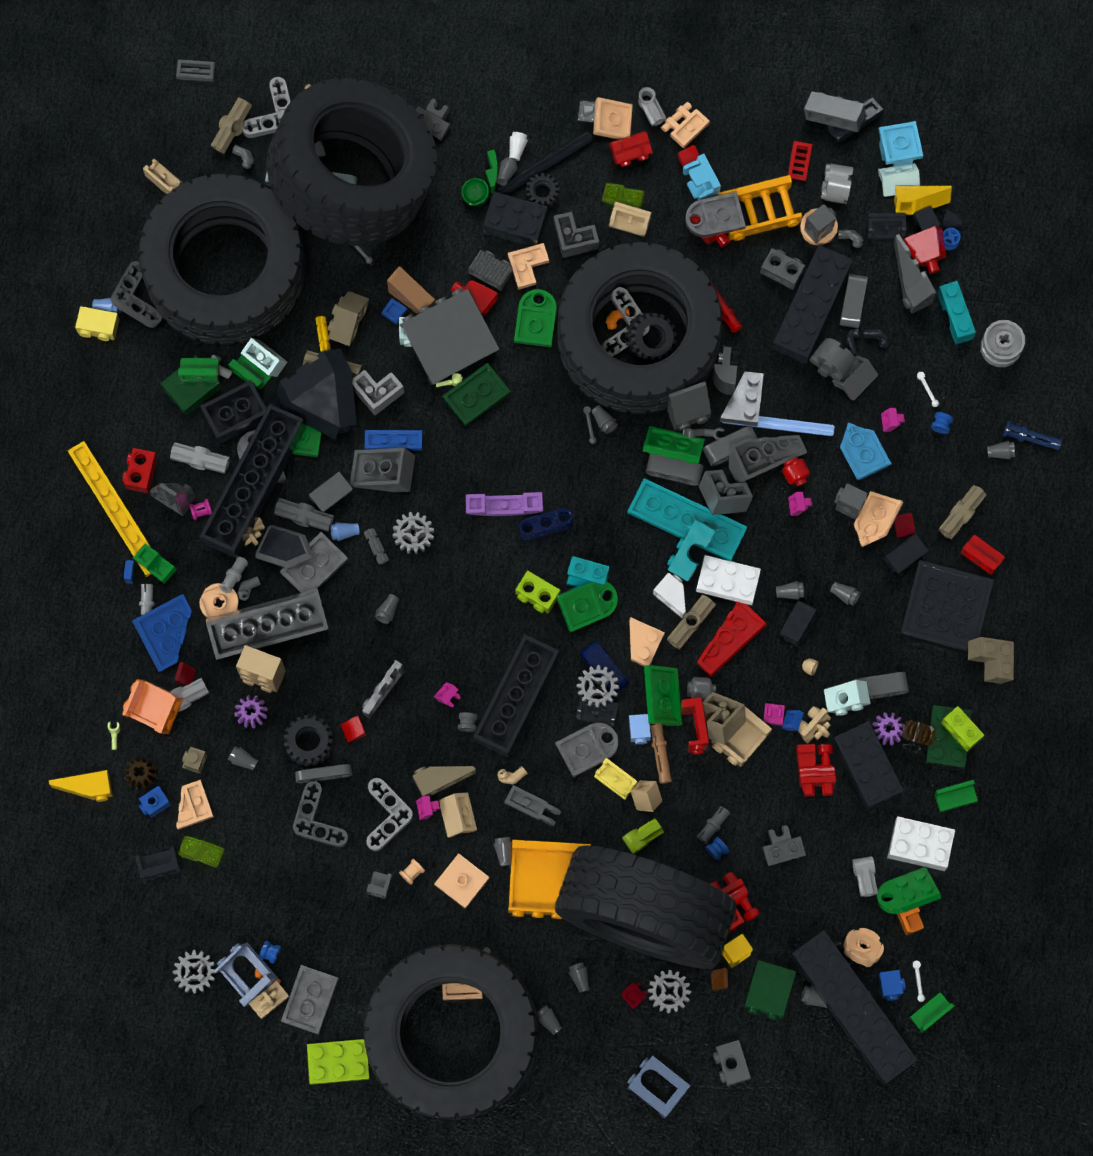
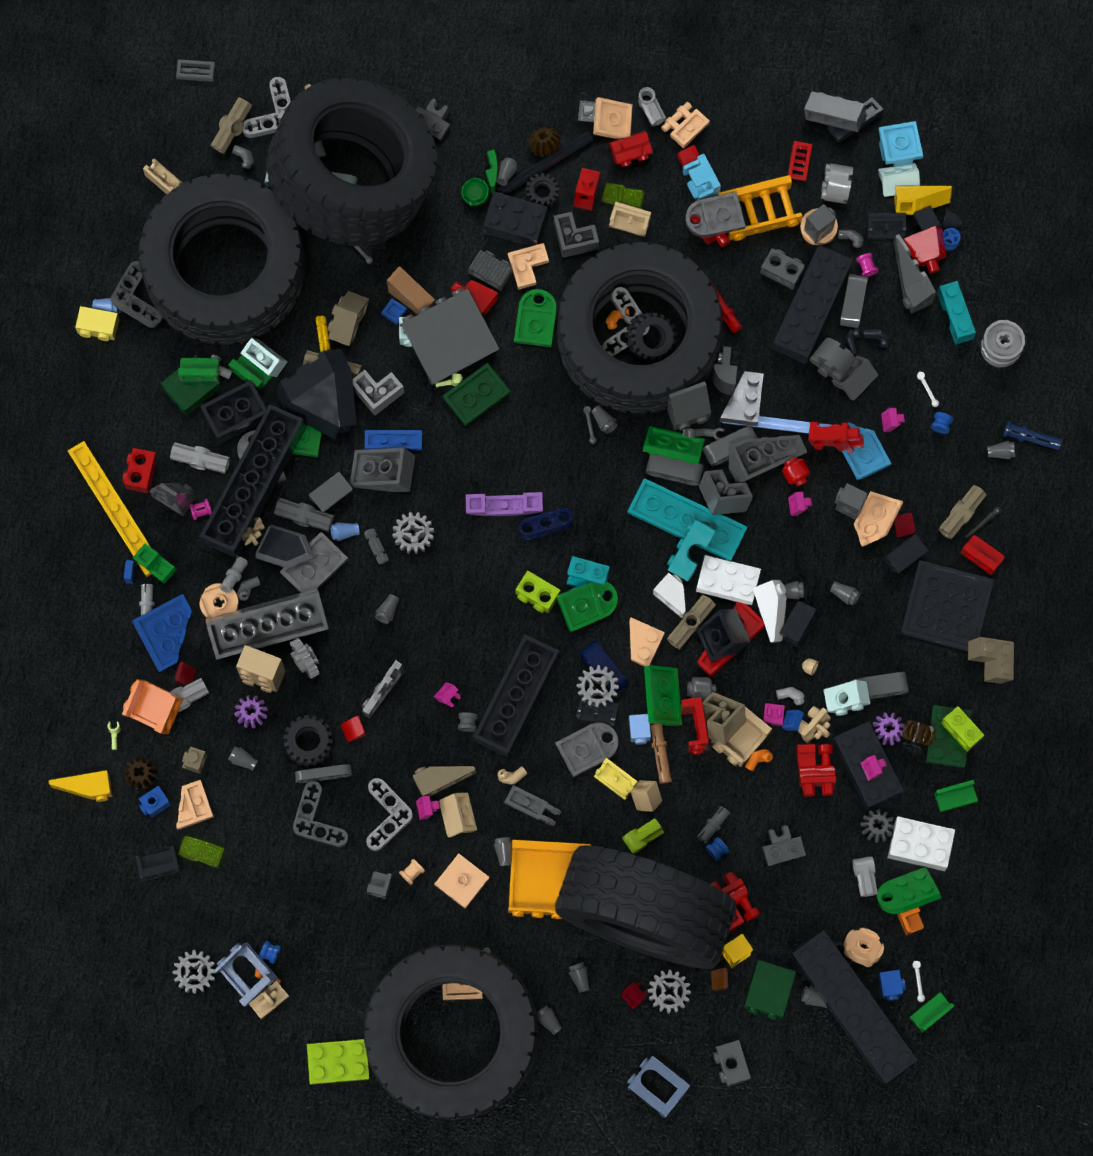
(304, 658): none -> light grey gear
(309, 999): flat silver plate -> none
(517, 144): white cone -> none
(544, 141): none -> dark brown gear
(587, 186): none -> red torso
(723, 635): none -> black slope
(758, 756): none -> orange arm
(772, 605): none -> white slope
(791, 692): none -> light grey arm
(837, 436): none -> red hips
(867, 265): none -> dark pink bush
(873, 767): none -> dark pink tile
(879, 819): none -> dark grey gear
(990, 516): none -> pearl dark grey piece

